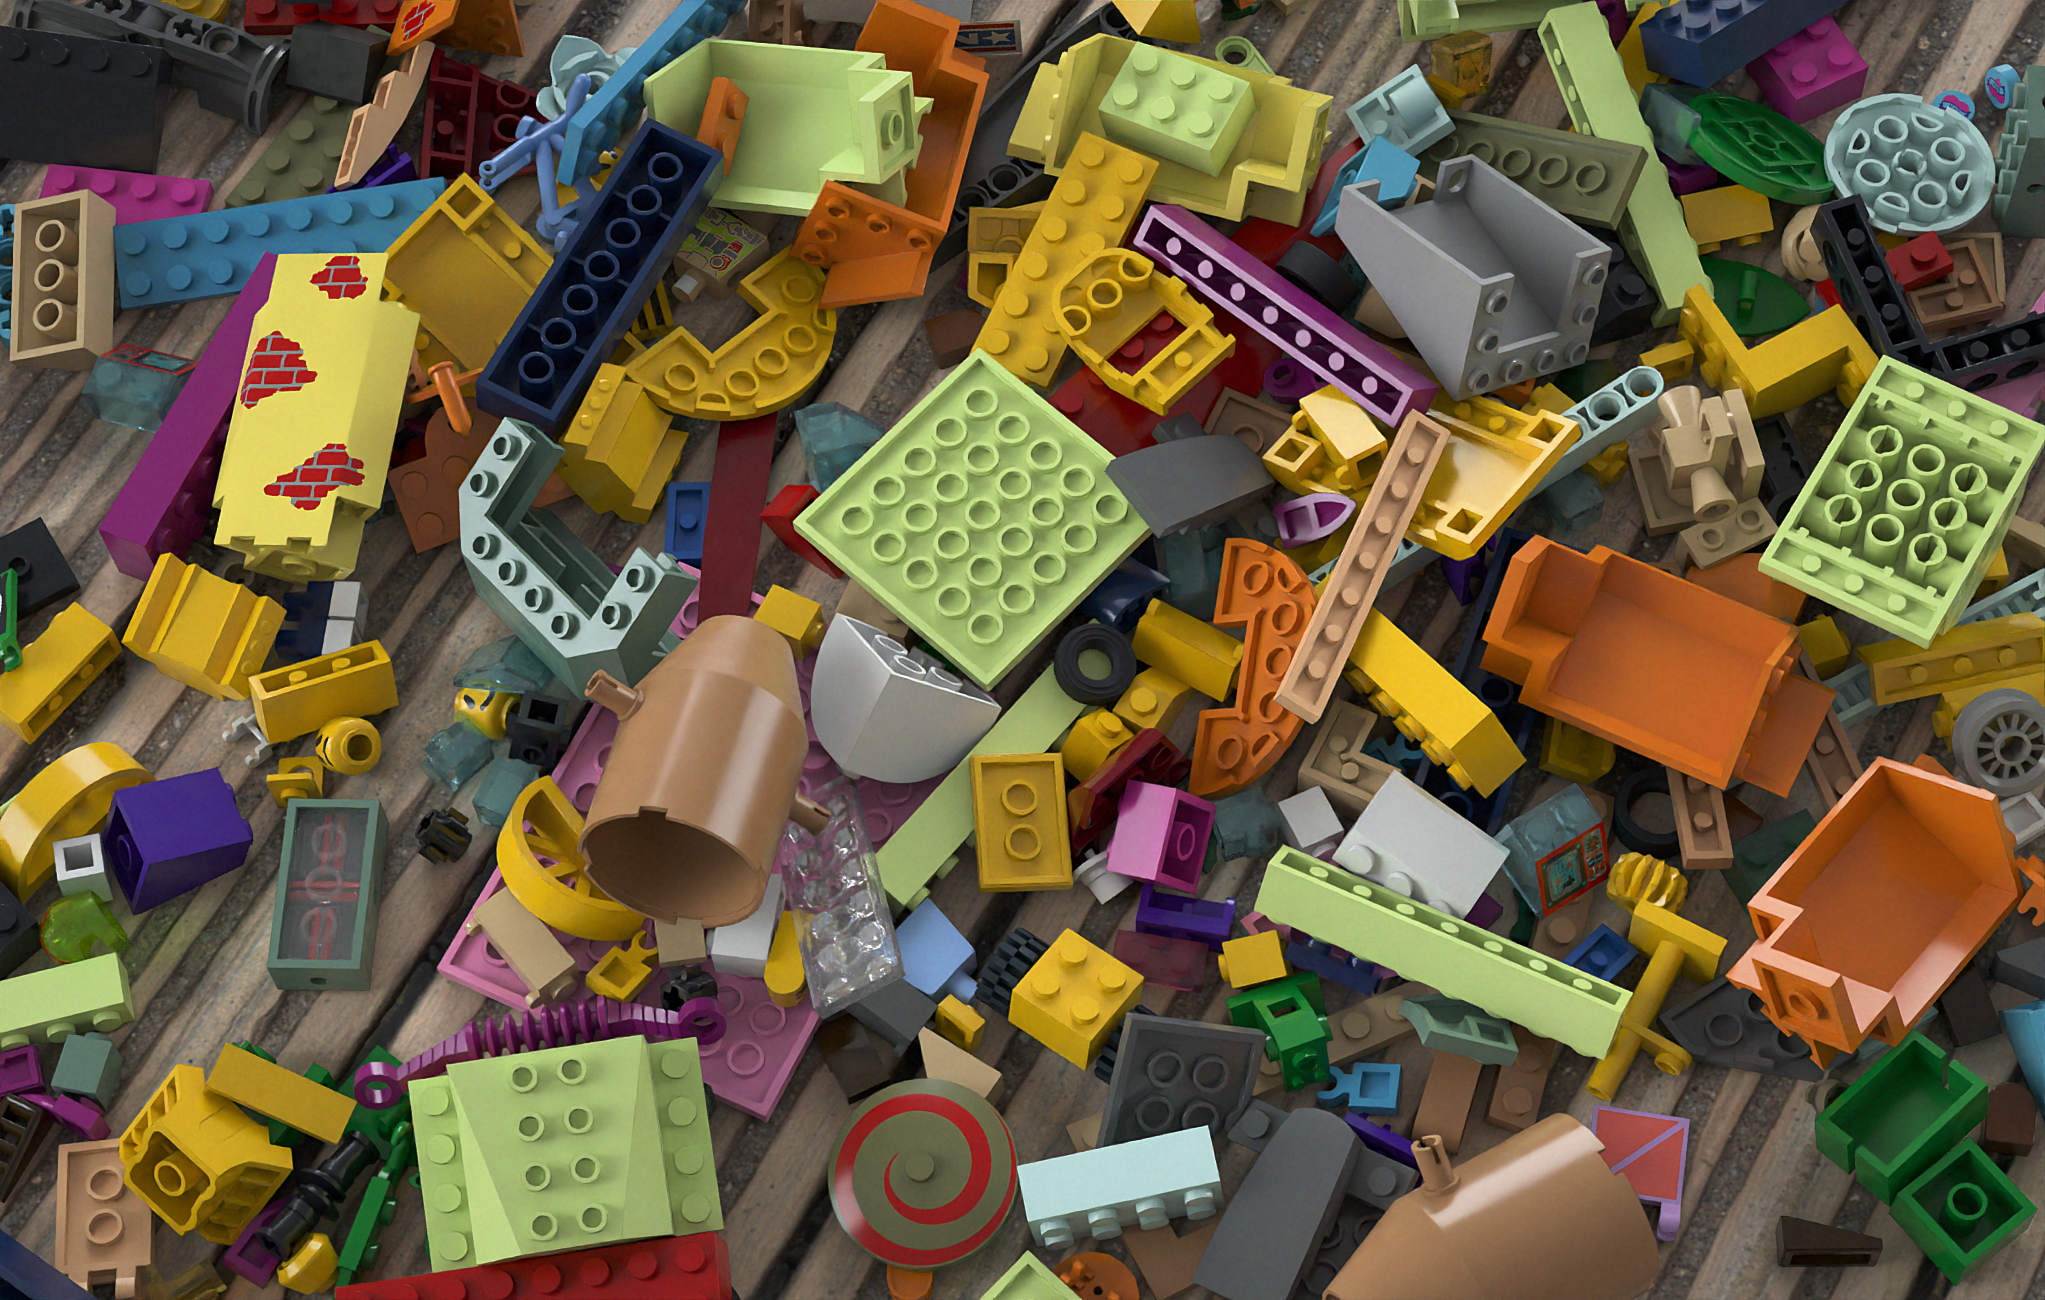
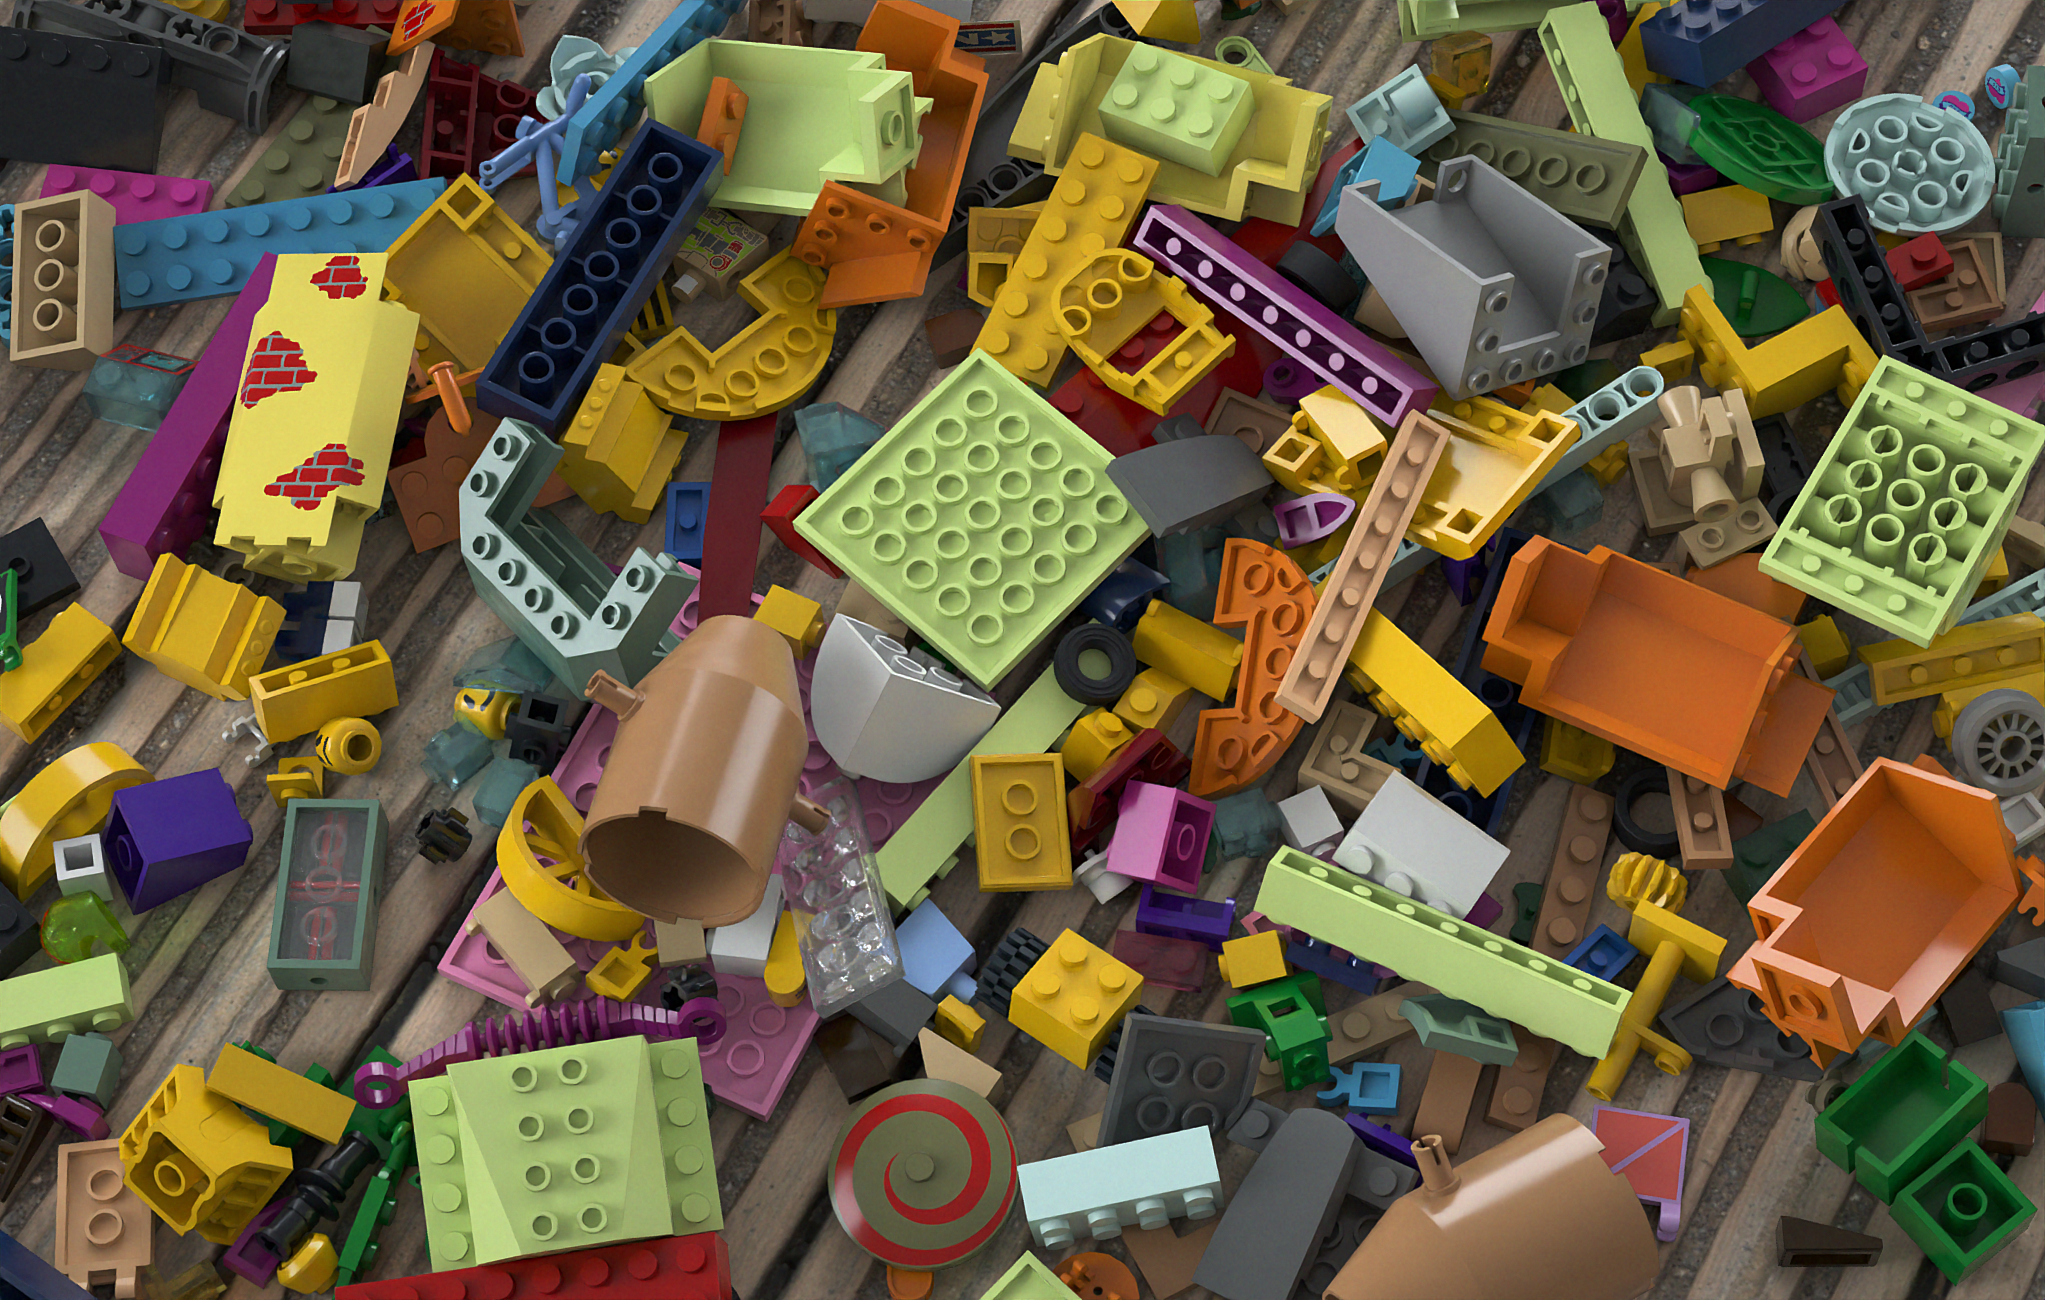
(1556, 851): clear light blue slope -> none

